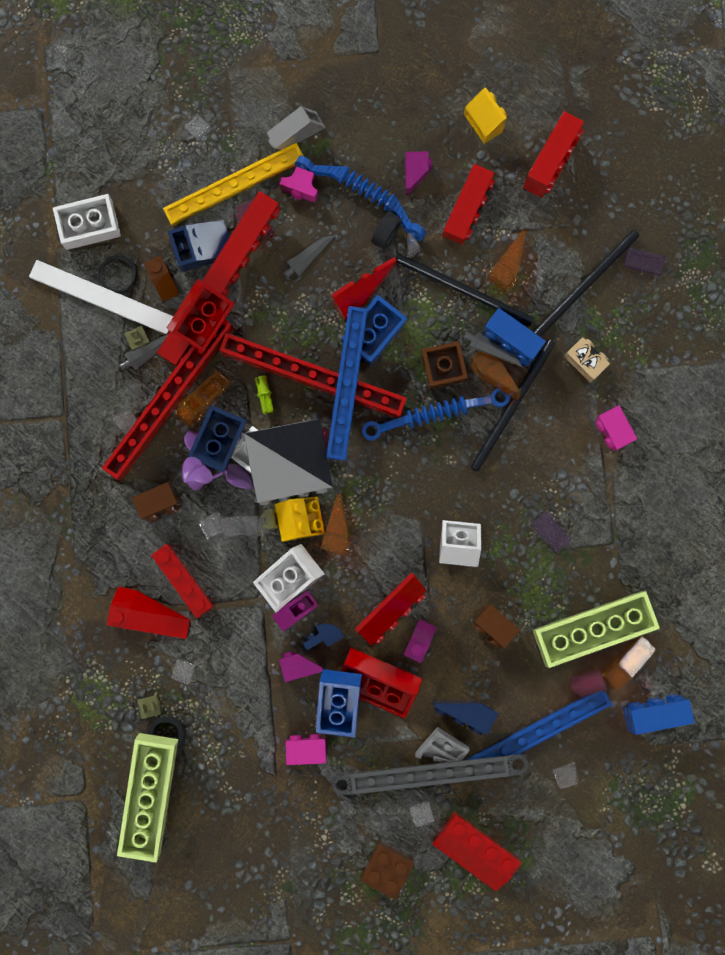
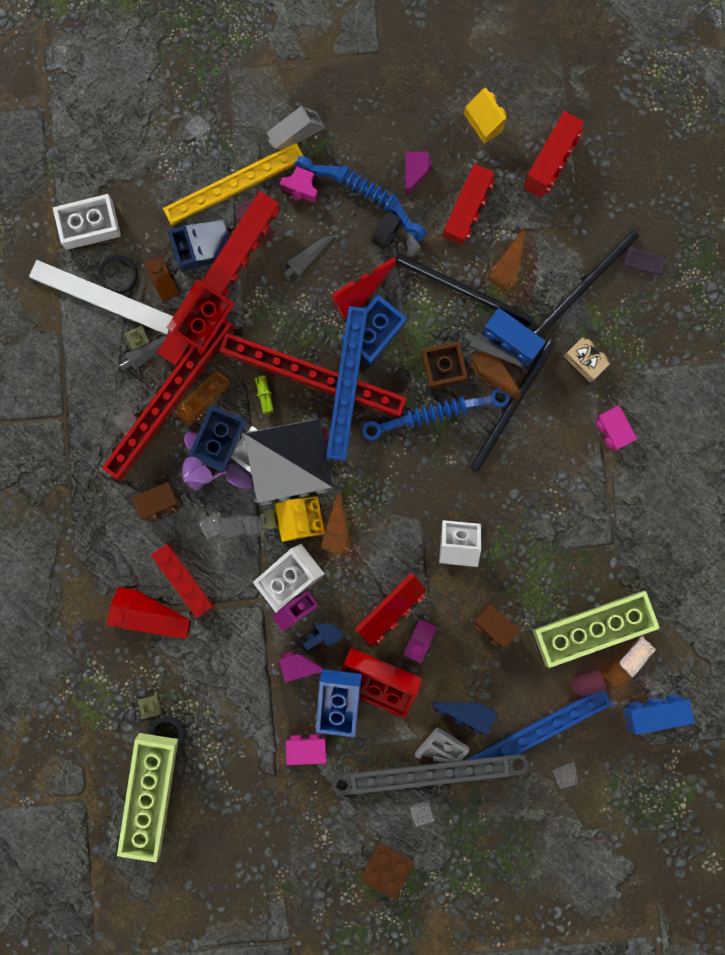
(183, 671): clear slope -> none
(476, 852): red slope -> none
(551, 532): clear purple tile -> none

